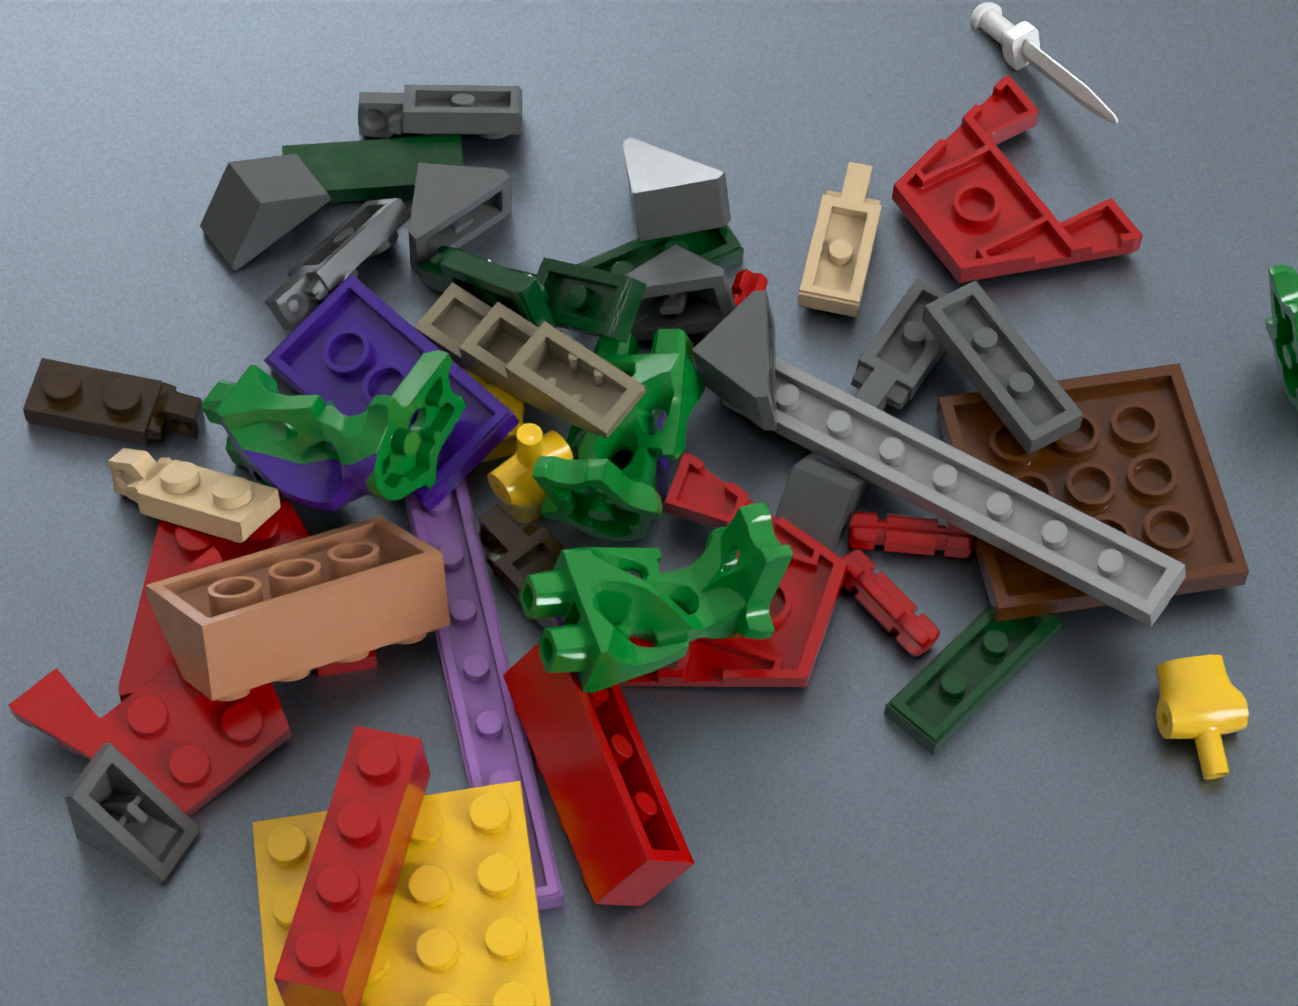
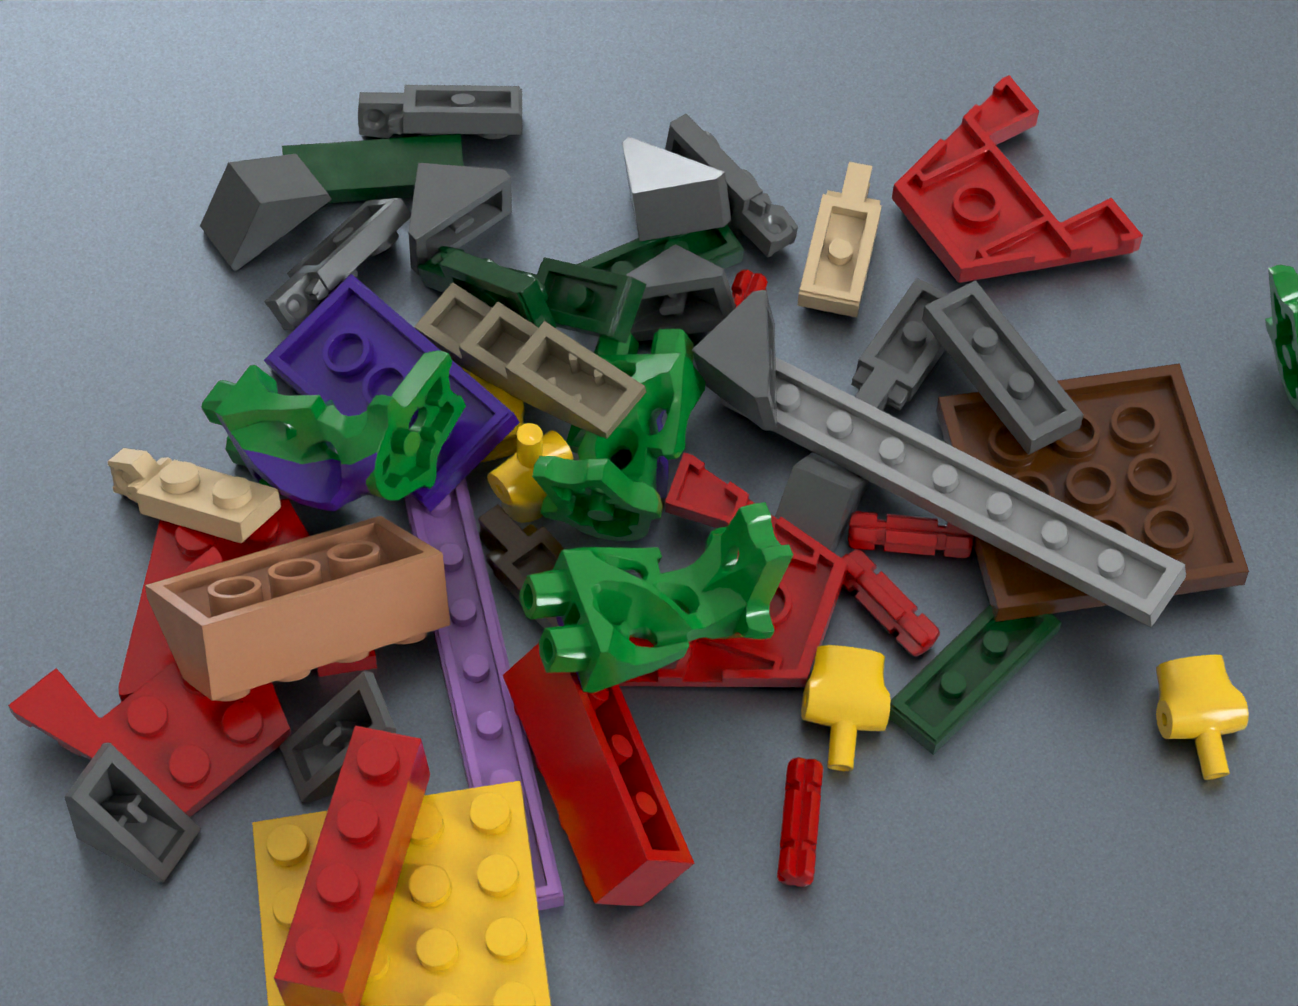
(110, 404): dark brown hinge -> none
(320, 745): none -> dark grey slope
(750, 209): none -> dark grey hinge
(800, 822): none -> red axle
(847, 696): none -> yellow piece
(1022, 47): white sword -> none

